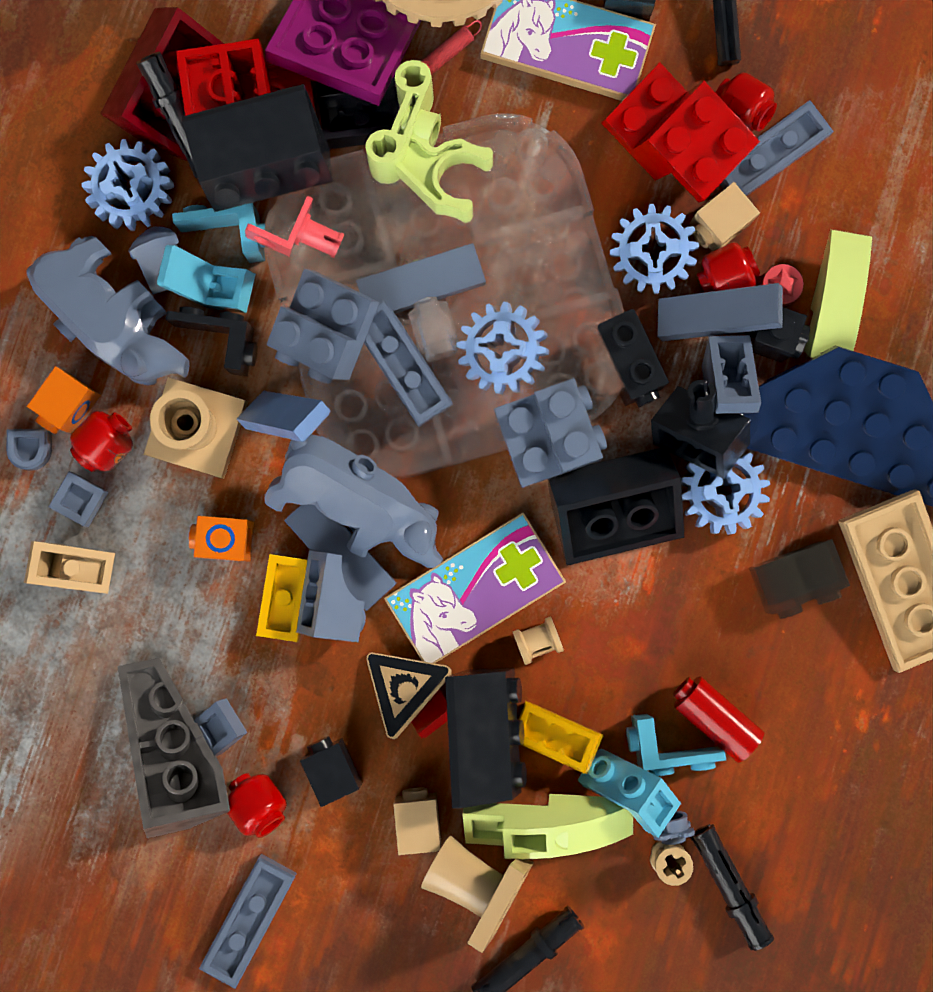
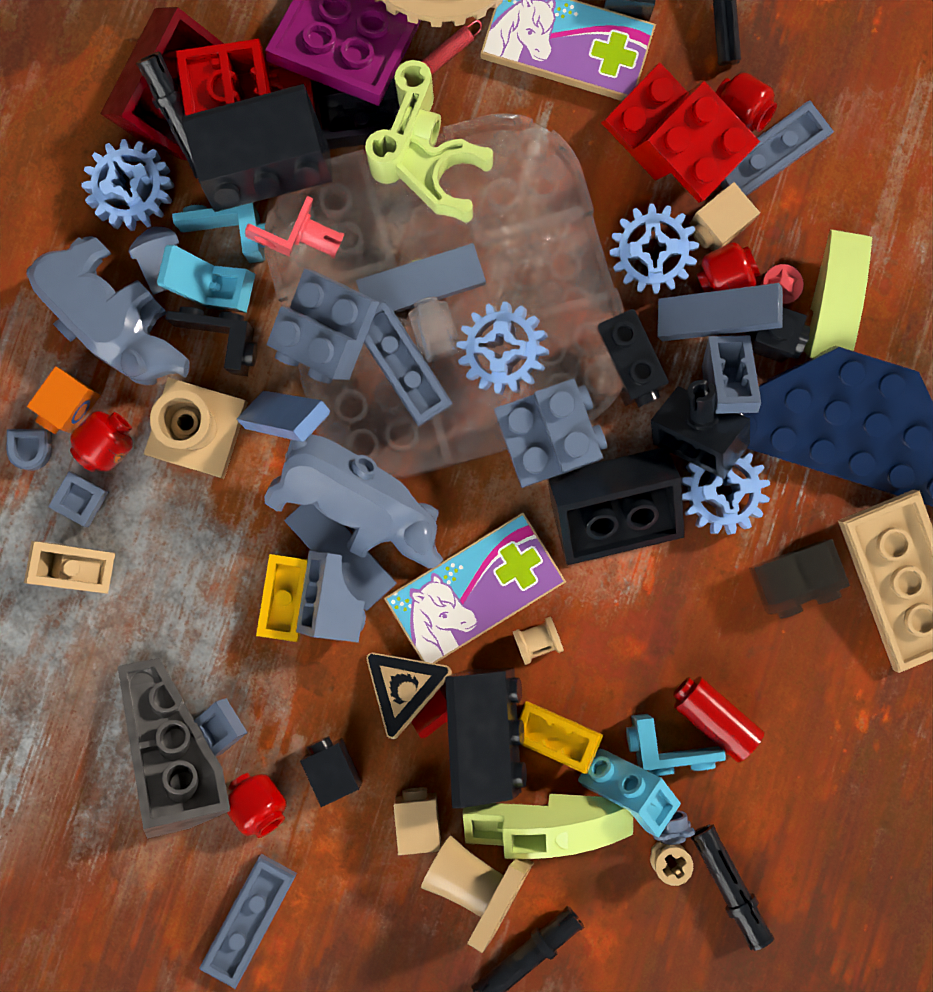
(222, 538): orange brick -> none

